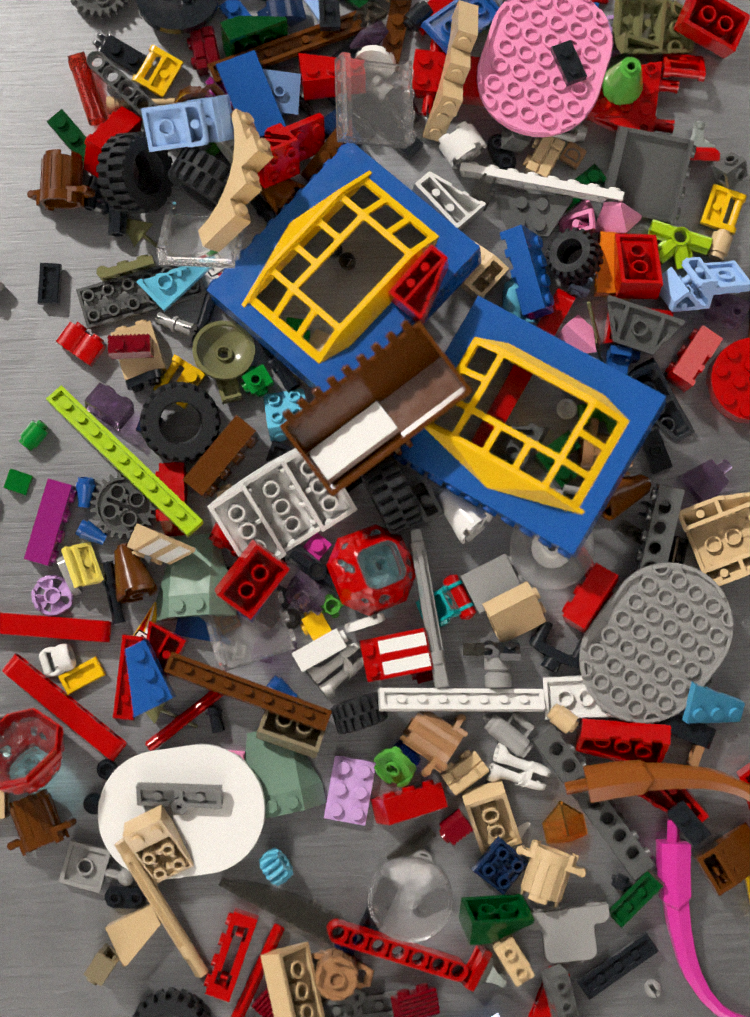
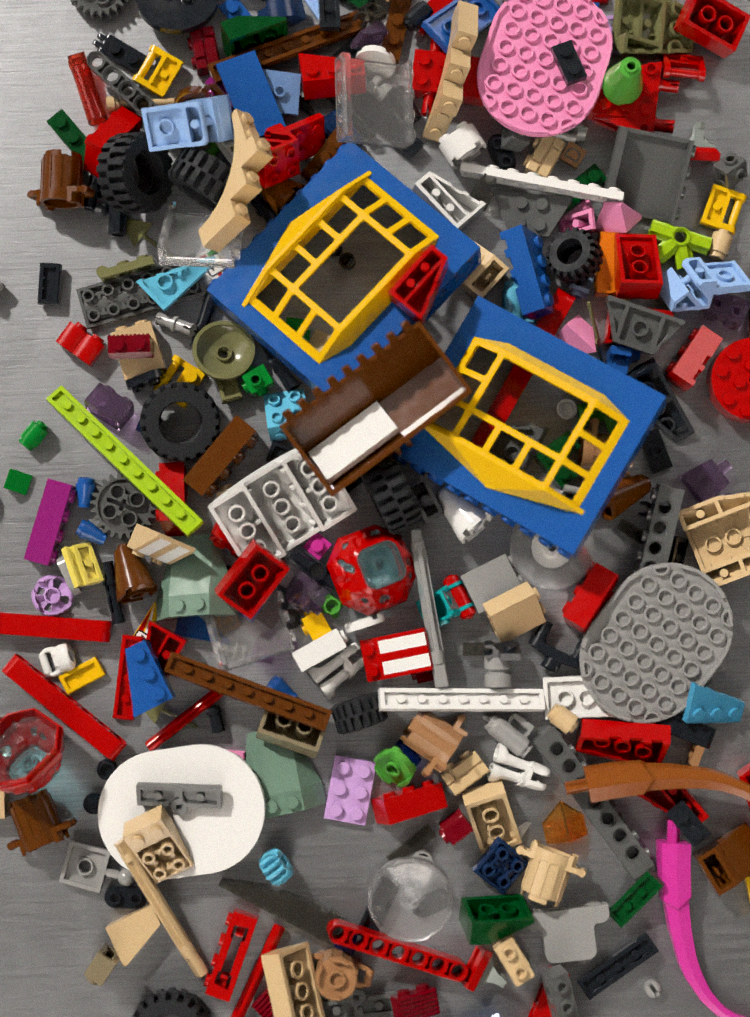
(620, 882): black plate -> none

